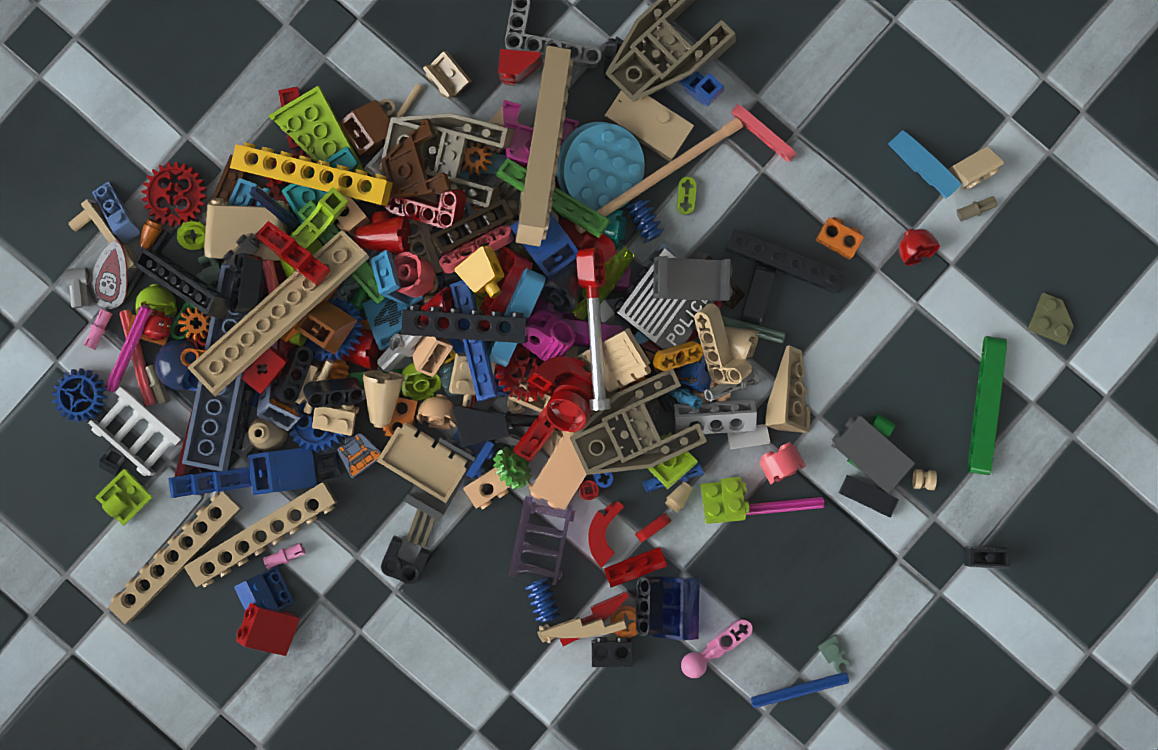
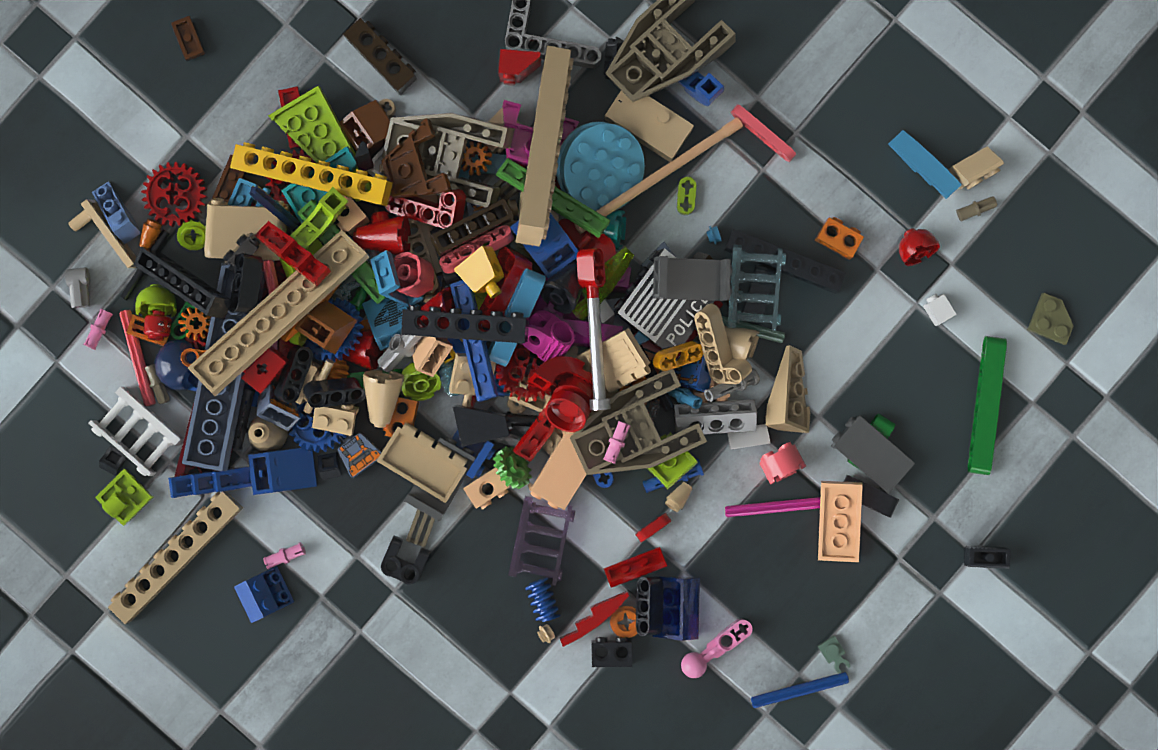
(76, 401): blue gear -> none
(110, 277): shield -> none
(128, 348): dark pink axle -> none
(188, 38): none -> reddish brown plate
(197, 568): tan brick -> none
(210, 274): sand green piece -> none
(267, 629): red panel -> none
(355, 36): none -> dark brown brick
(363, 158): none -> black slope
(409, 101): tan bar -> none
(437, 412): light nougat cylinder -> none
(447, 75): tan bracket -> none
(575, 628): tan slope -> none
(588, 490): red wheel -> none
(596, 536): red arch -> none
(616, 442): none -> bright pink pin
(645, 219): blue piece -> none
(713, 235): none -> dark azure plate
(724, 500): lime plate -> none
(739, 276): none -> clear light blue fence
(840, 521): none -> light nougat plate
(924, 479): tan wheel -> none
(939, 309): none -> white brick

